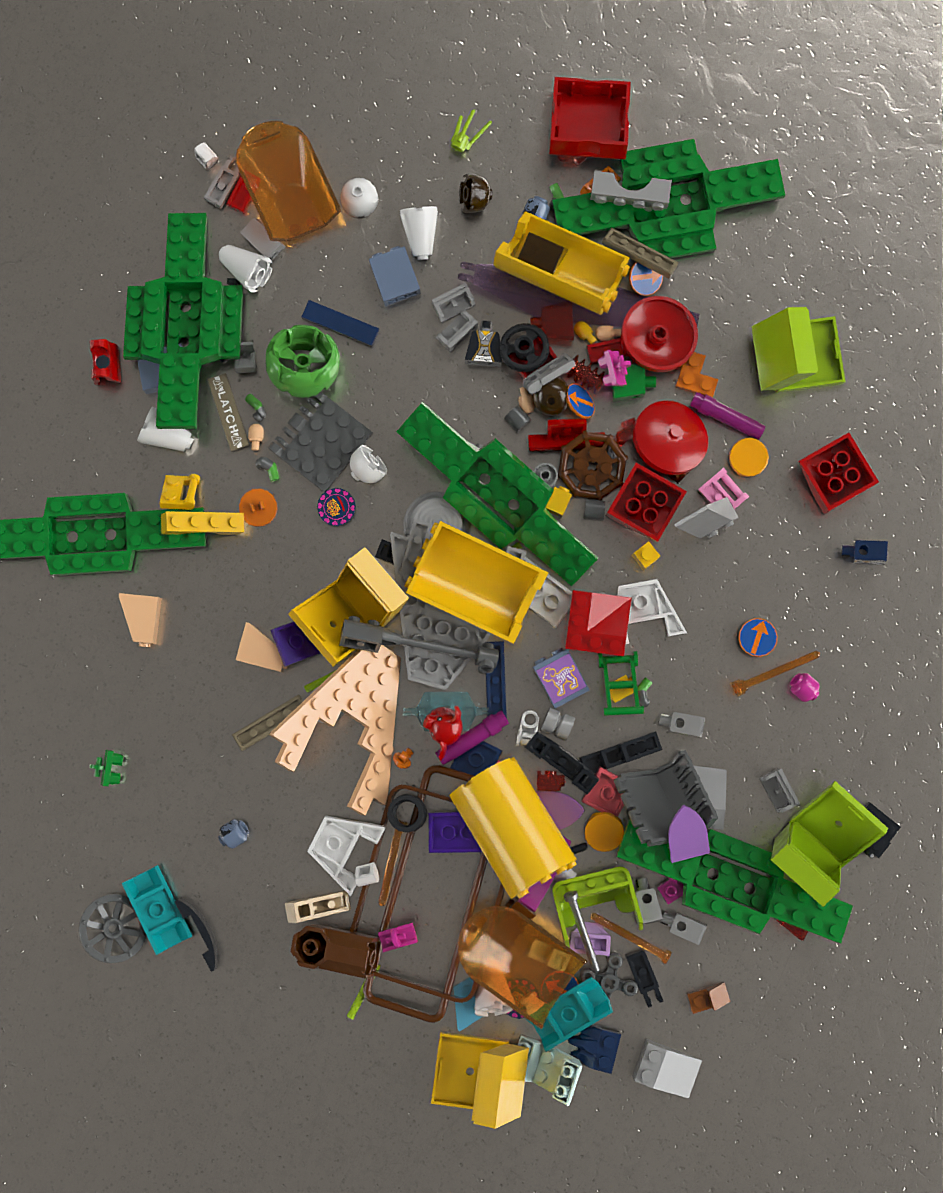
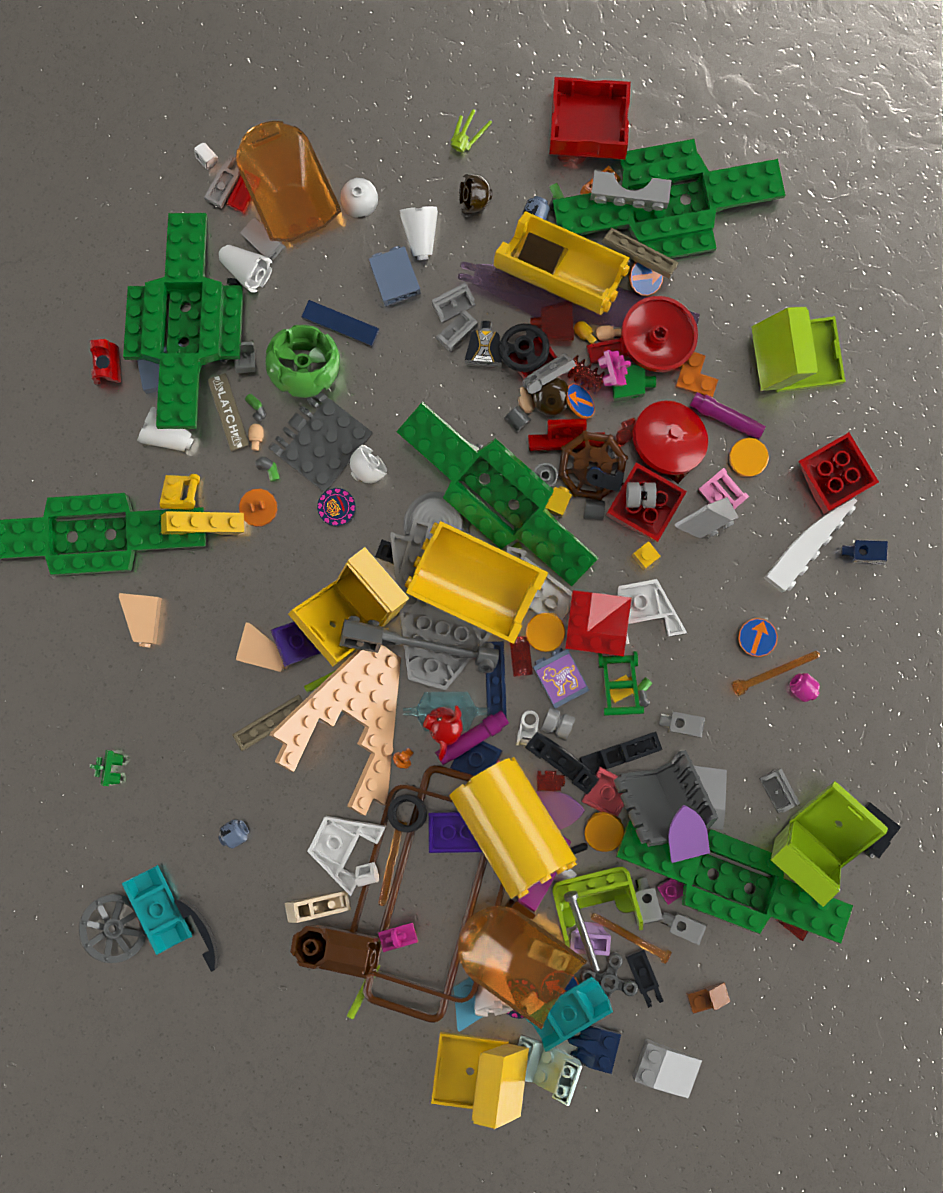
(521, 657): none -> clear red hinge
(545, 632): none -> light orange tile
(606, 480): none -> black leg
(633, 495): none -> light grey wheel
(806, 548): none -> white slope

